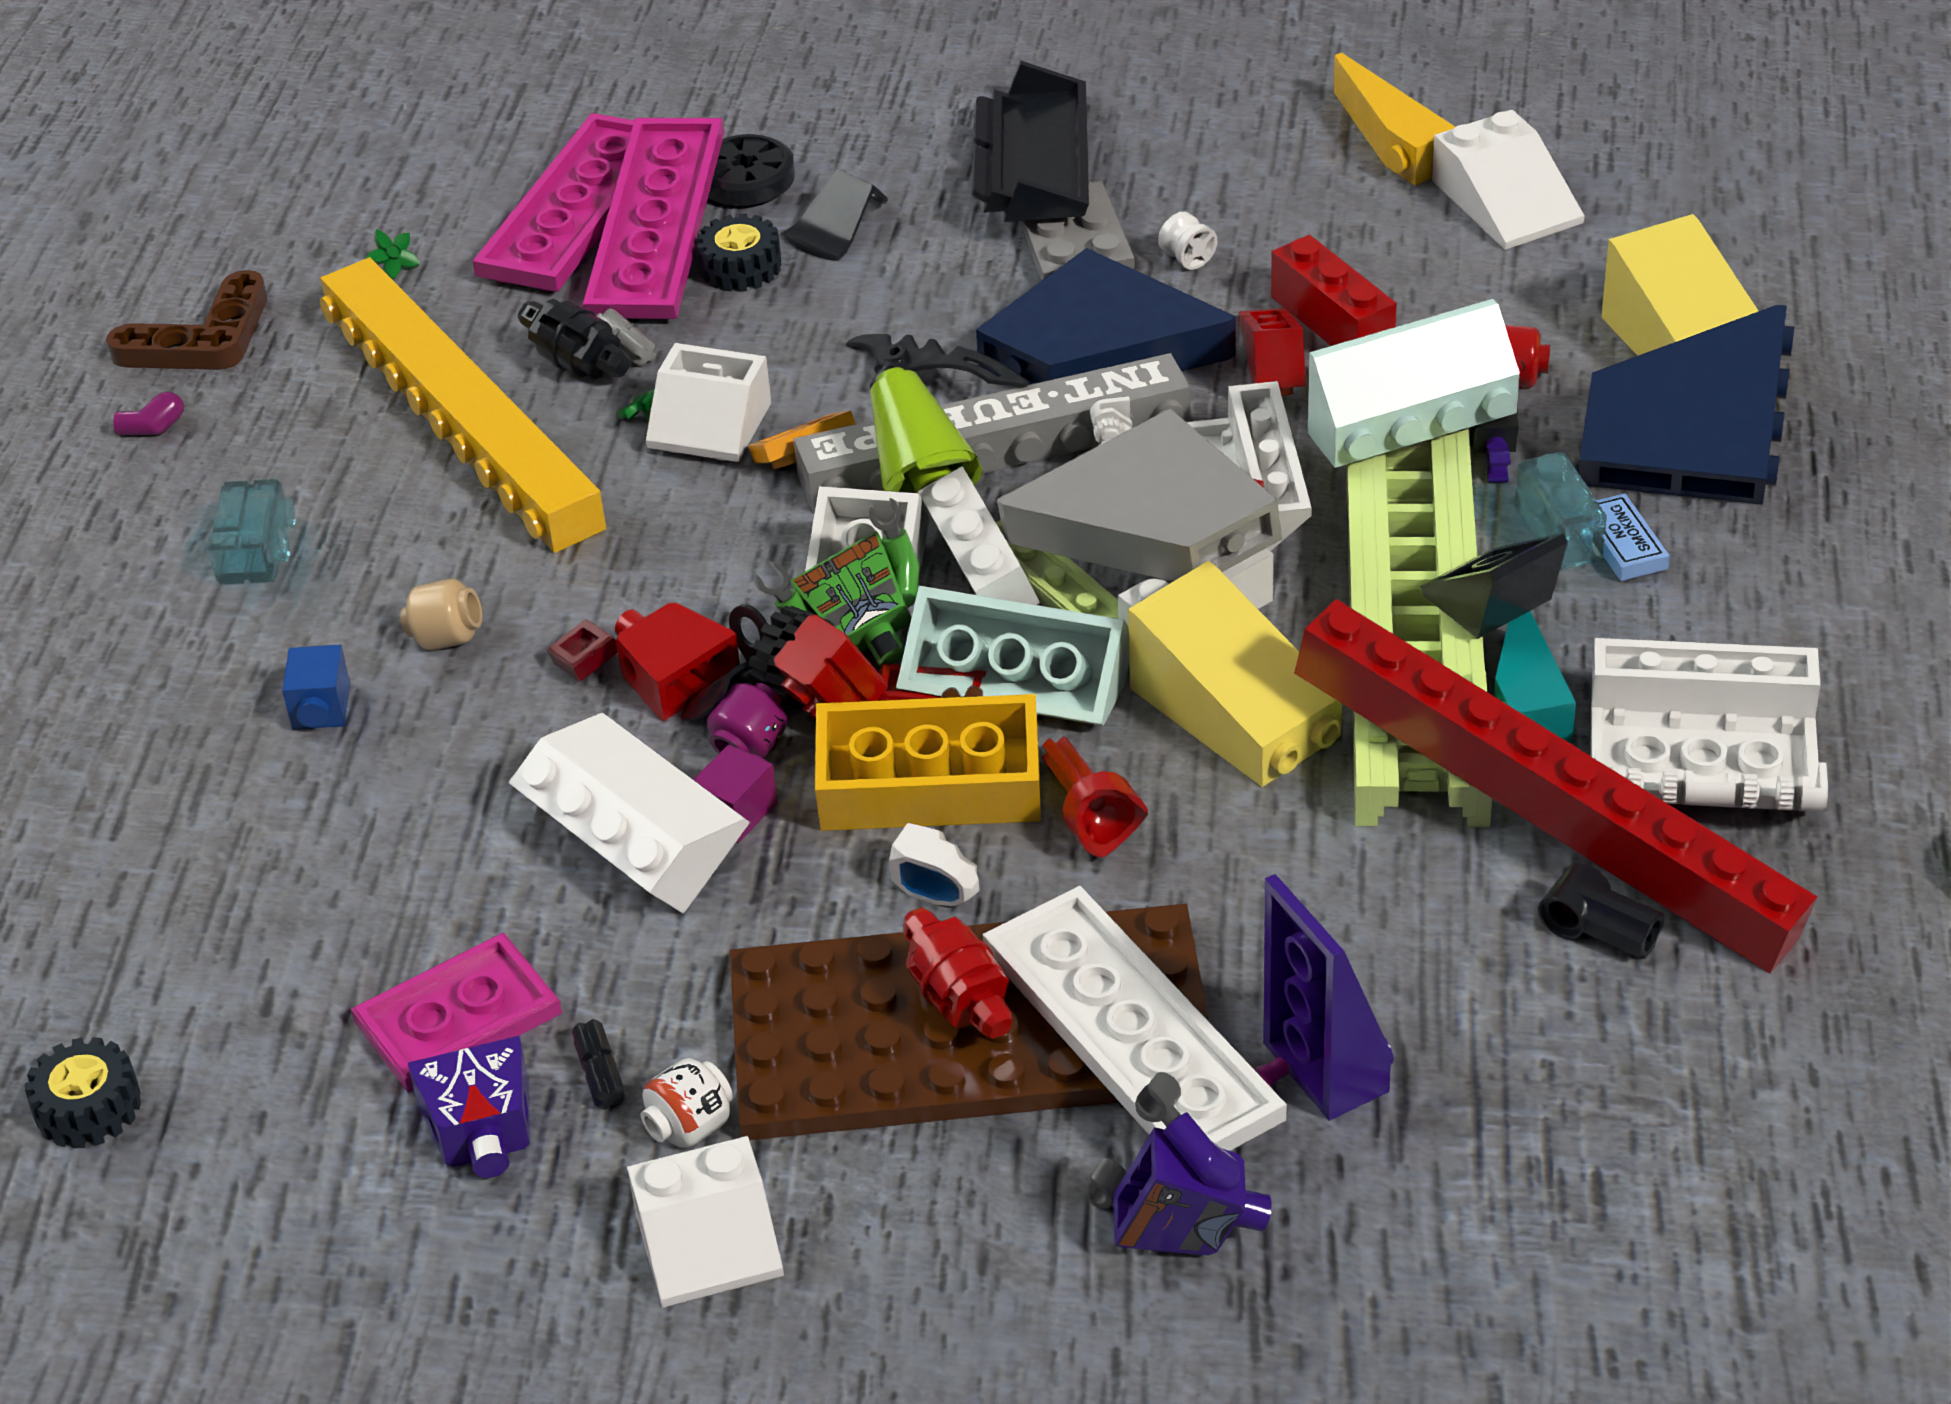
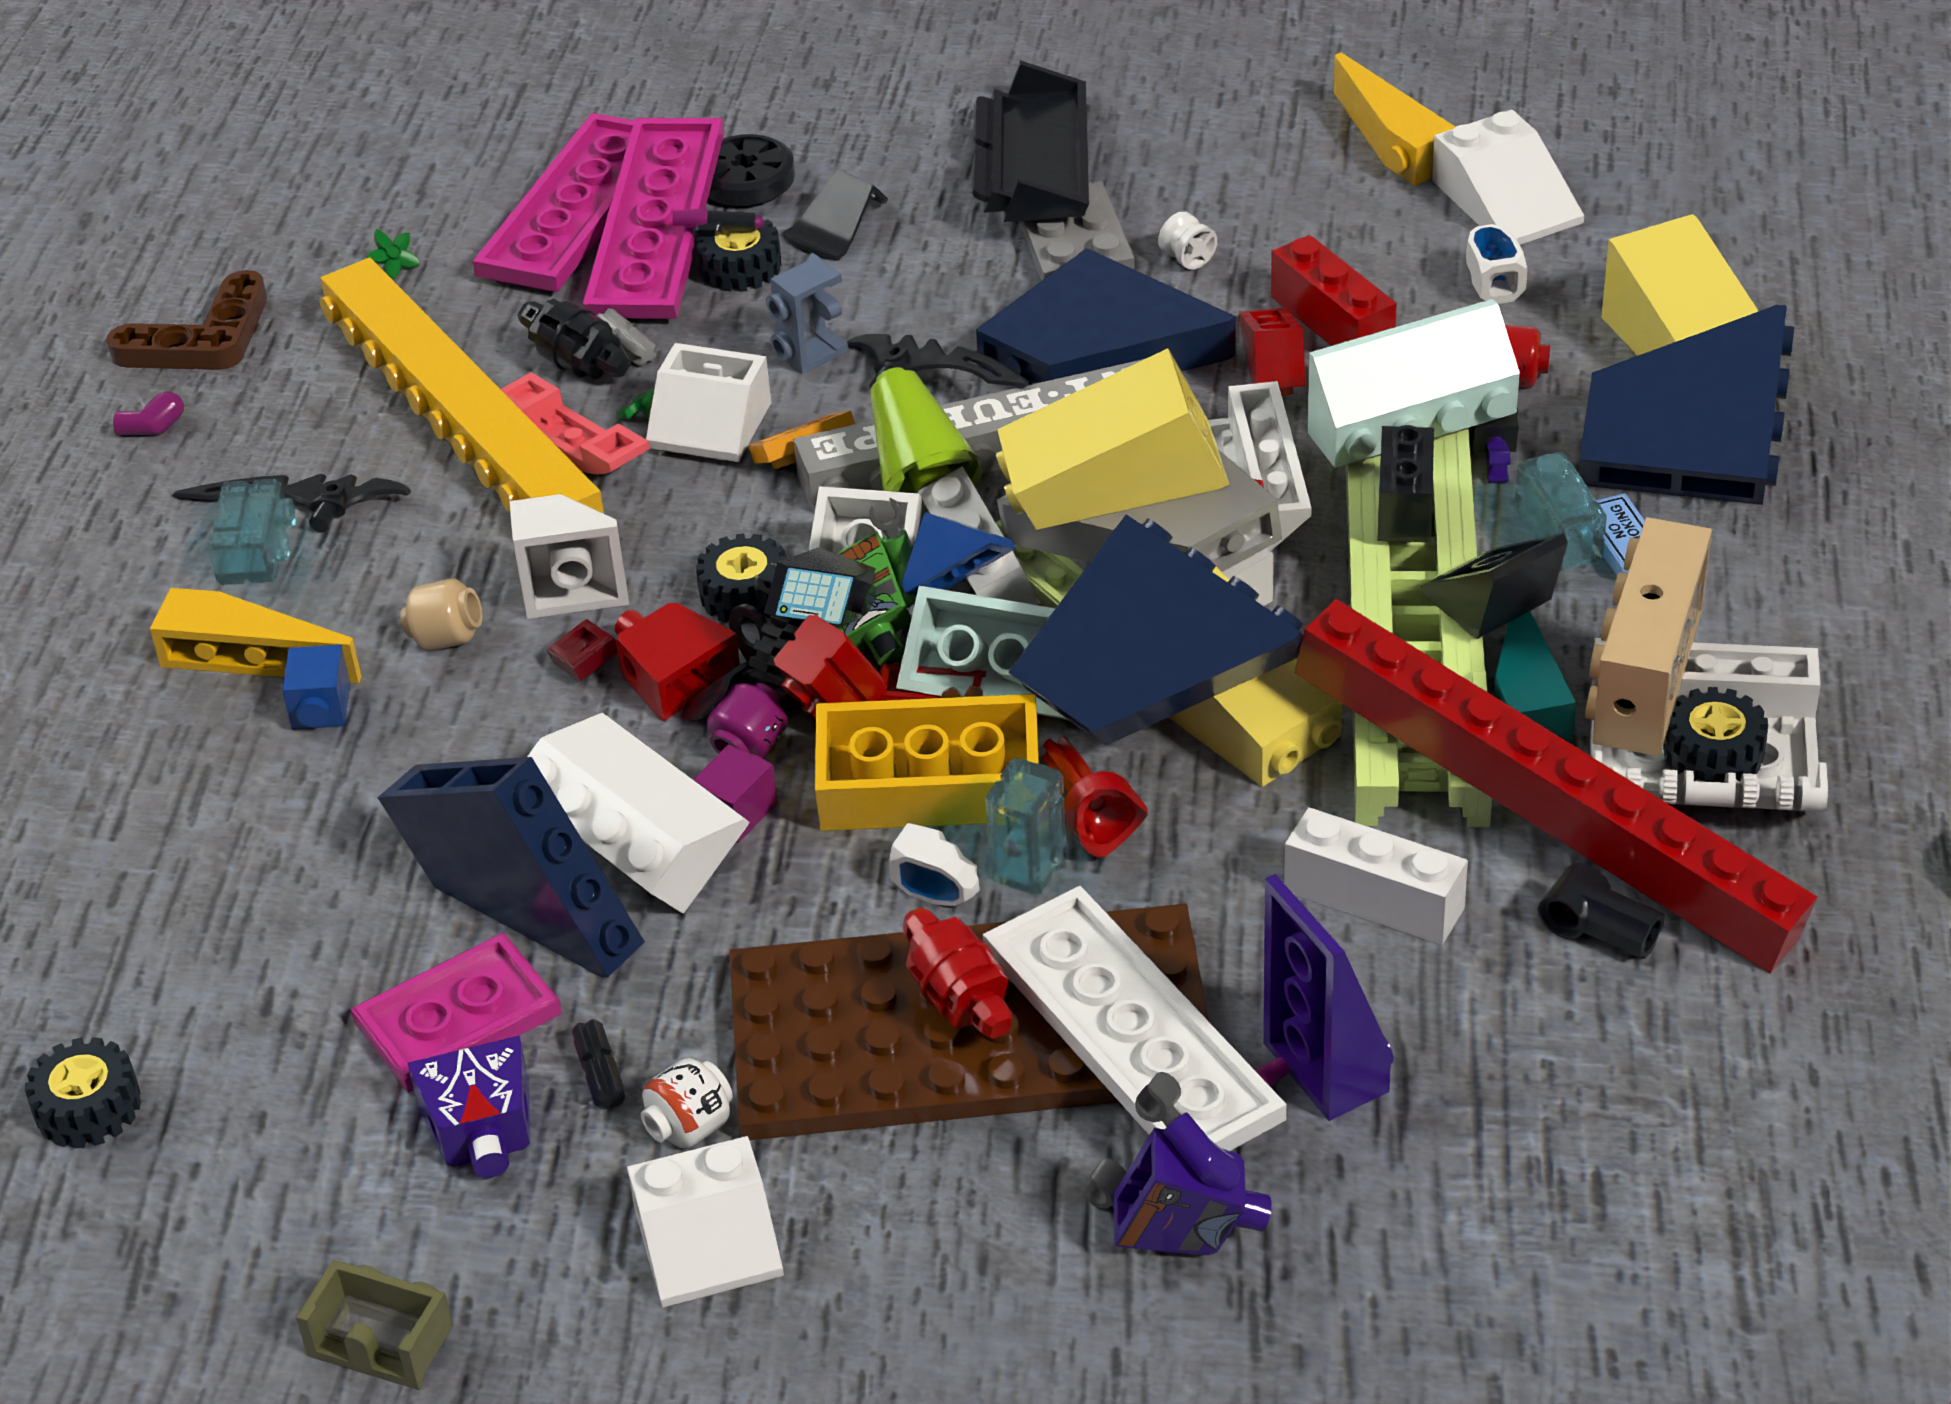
(235, 636): none -> yellow slope
(324, 499): none -> black piece
(374, 1323): none -> olive window
(511, 852): none -> dark blue slope
(566, 556): none -> white slope
(582, 441): none -> coral slope
(713, 222): none -> black piece
(729, 573): none -> black wheel
(800, 315): none -> sand blue window
(821, 585): none -> slope
(950, 553): none -> blue slope
(1026, 826): none -> clear light blue brick
(1111, 447): none -> light yellow slope
(1150, 636): none -> dark blue slope
(1375, 875): none -> white brick
(1406, 484): none -> black brick
(1496, 264): none -> white rock
(1648, 636): none -> tan brick
(1716, 735): none -> black wheel

